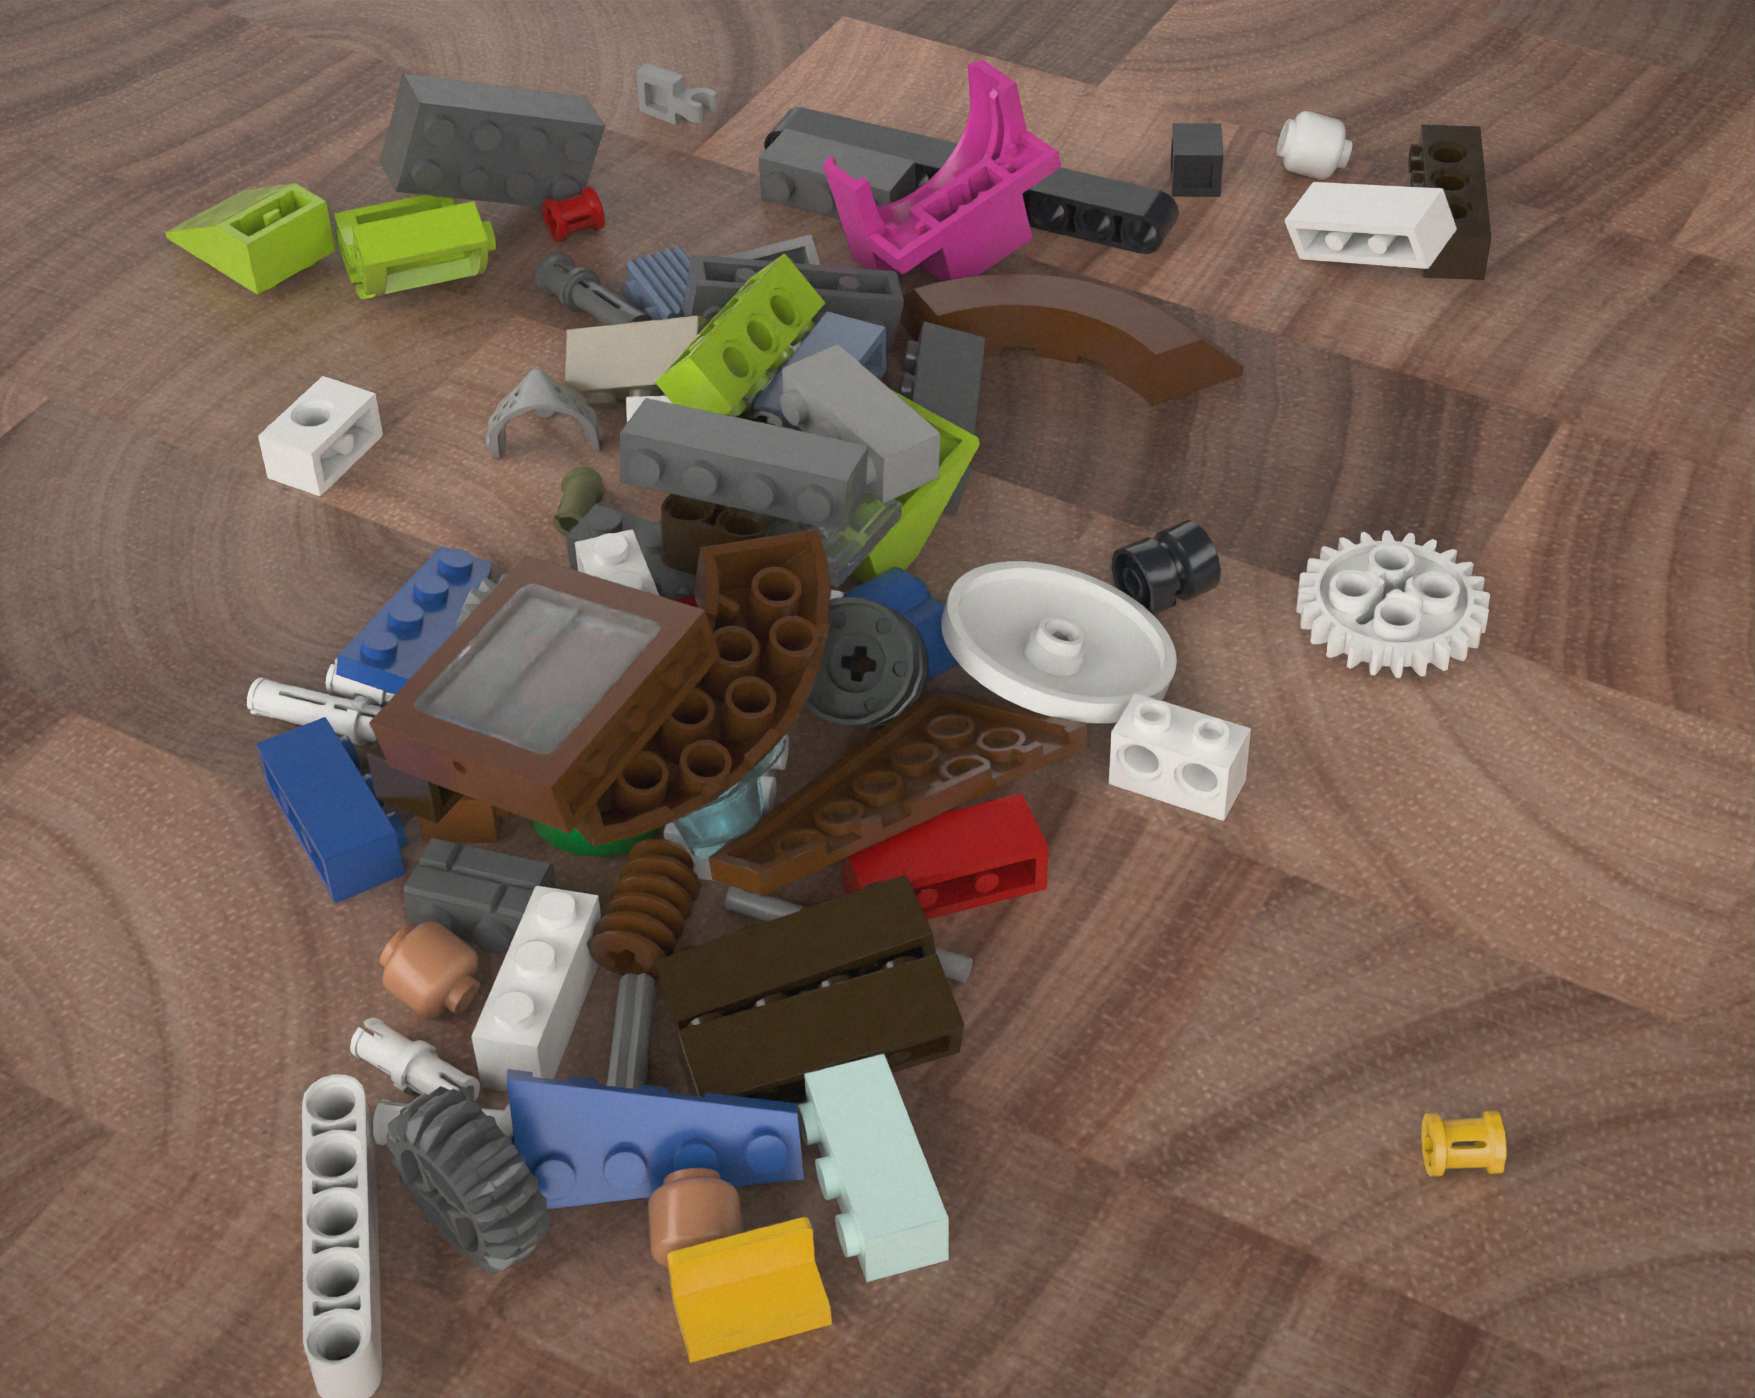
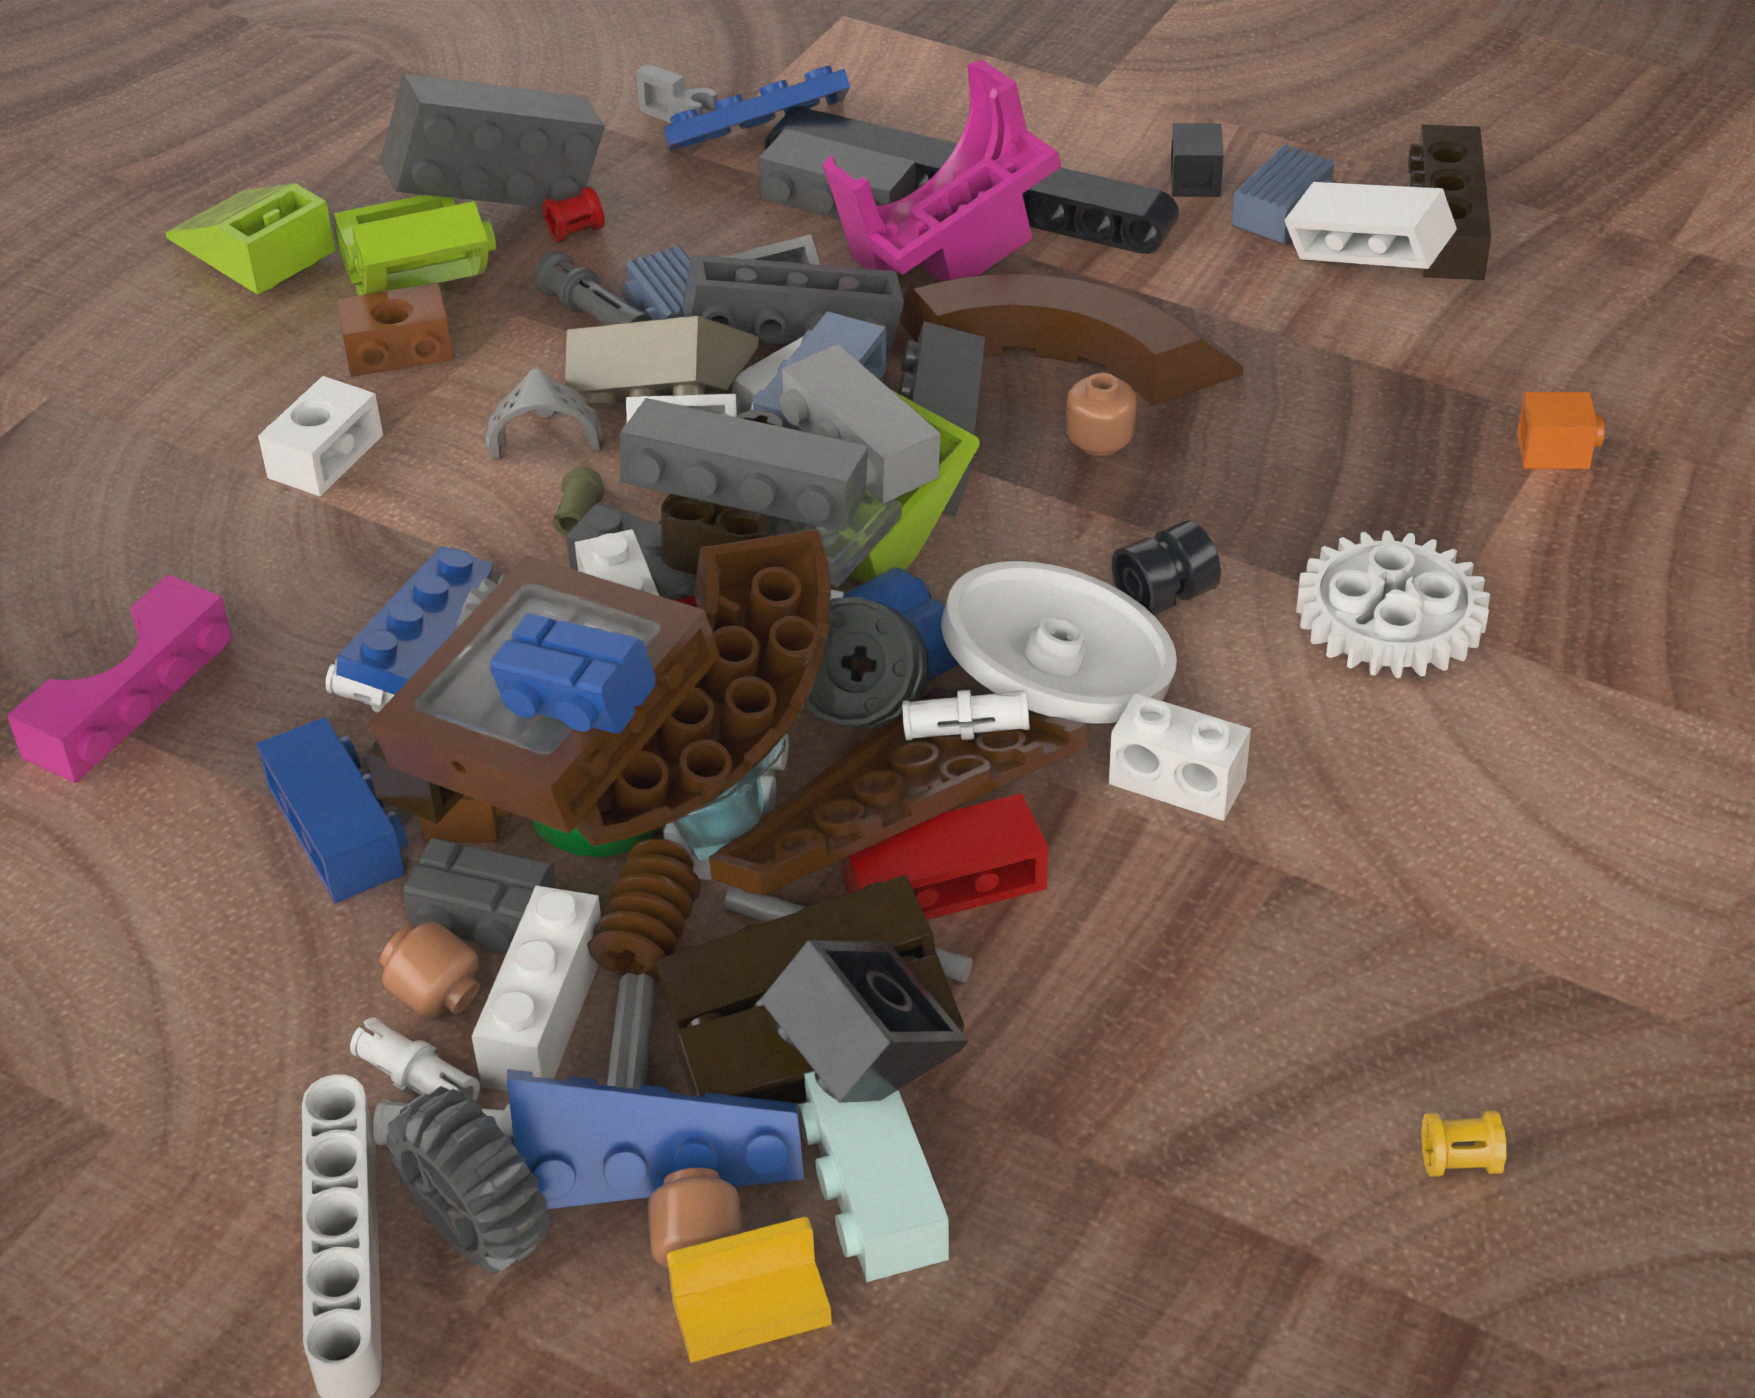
(79, 721): none -> dark pink arch
(305, 706): white pin -> none
(395, 329): none -> dark orange brick
(573, 674): none -> blue brick
(690, 128): none -> blue wing
(744, 342): lime brick -> none
(860, 1019): none -> black slope
(965, 715): none -> white pin
(1101, 414): none -> nougat head
(1275, 190): none -> sand blue brick
(1314, 145): white head -> none
(1558, 430): none -> orange brick

